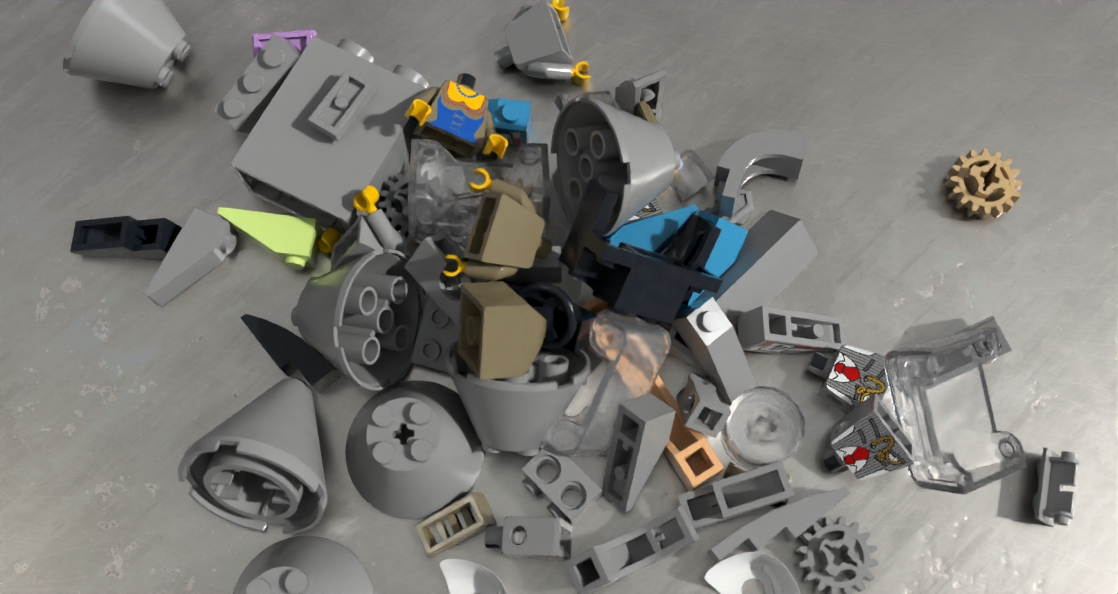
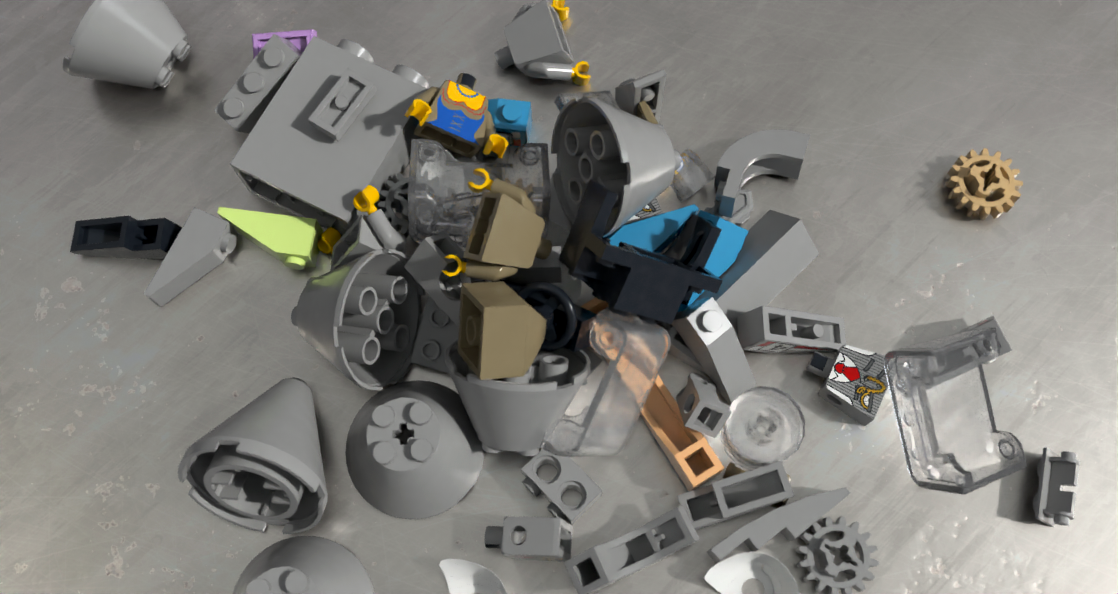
(292, 352): black slope -> none
(482, 510): dark tan slope -> none
(636, 445): light grey slope -> none
(869, 442): torso -> none

